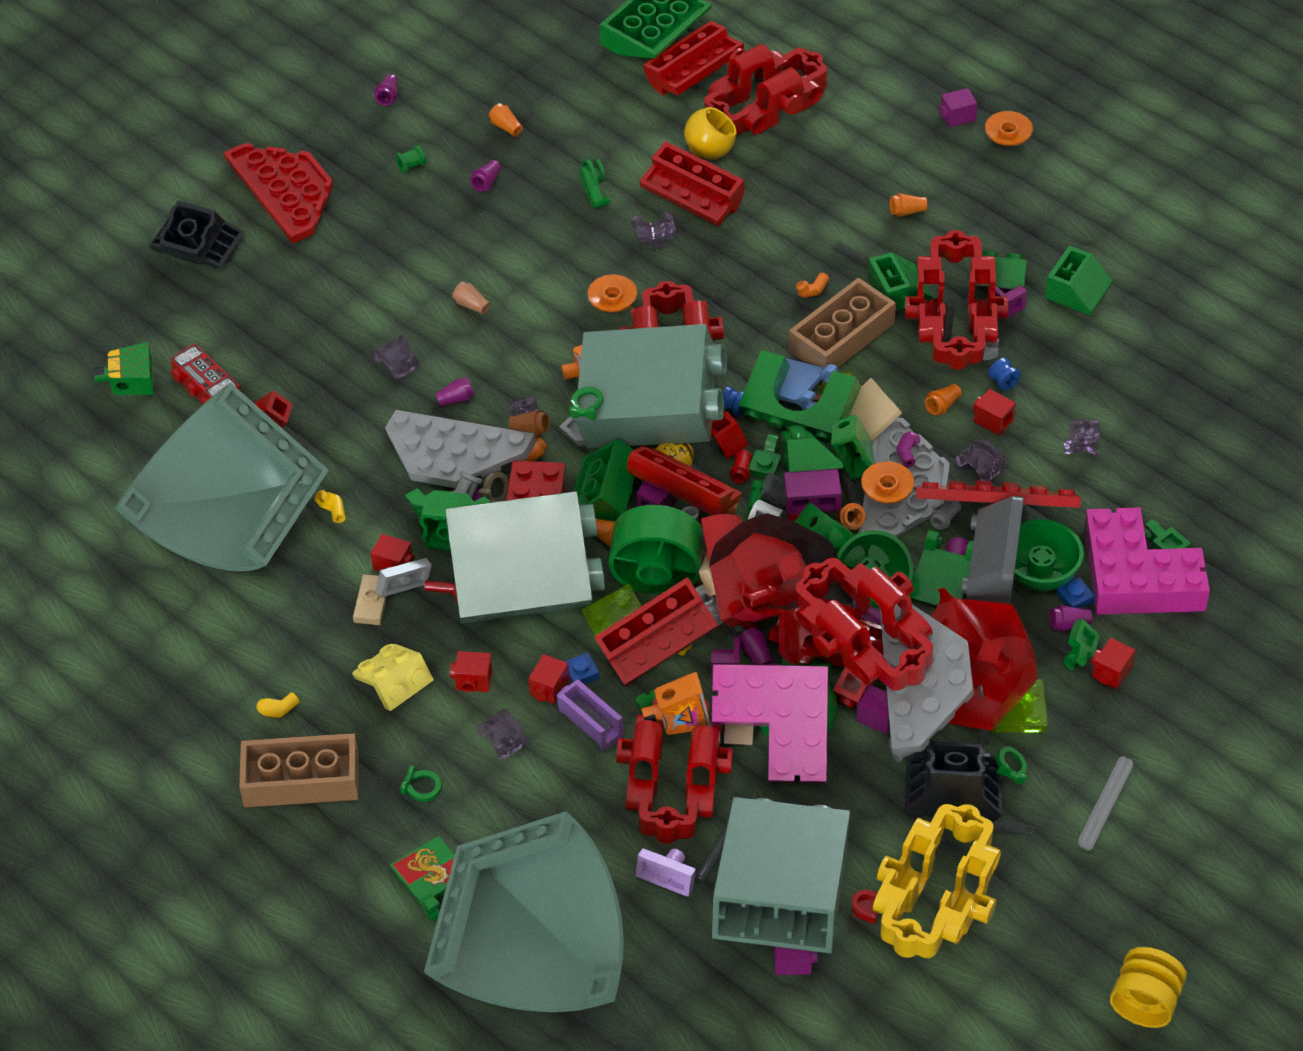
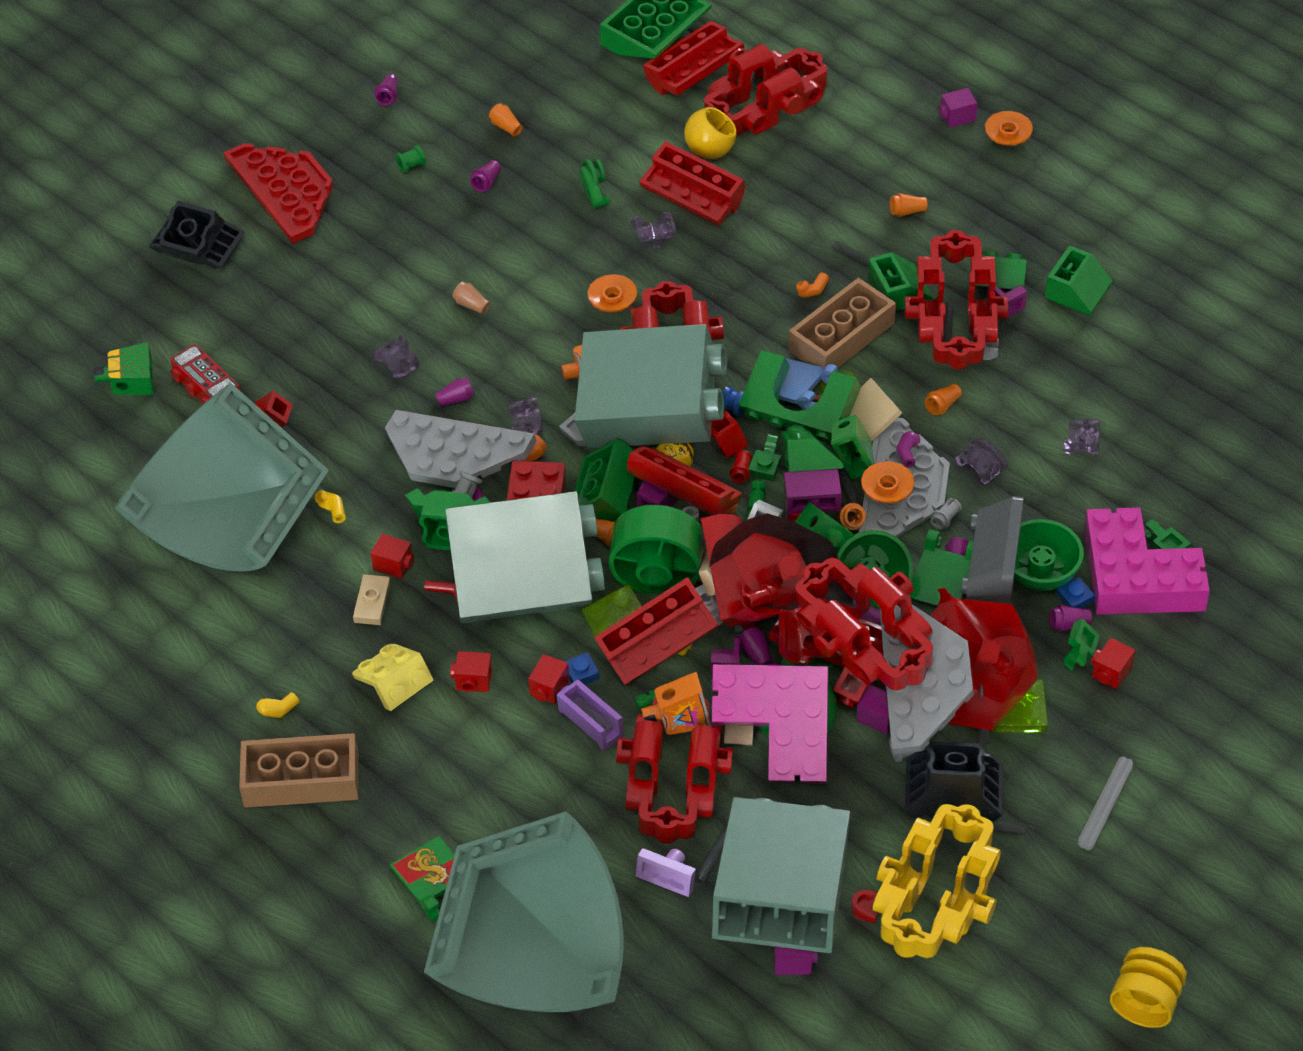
(403, 577): light grey plate -> none
(413, 774): green piece -> none
(486, 491): dark tan piece -> none
(503, 733): clear purple piece -> none
(531, 422): dark orange cone -> none
(575, 411): green piece -> none
(774, 490): dark grey tile -> none
(985, 492): red plate -> none
(994, 412): red brick -> none
(1004, 374): blue wheel -> none
(1004, 769): green piece -> none

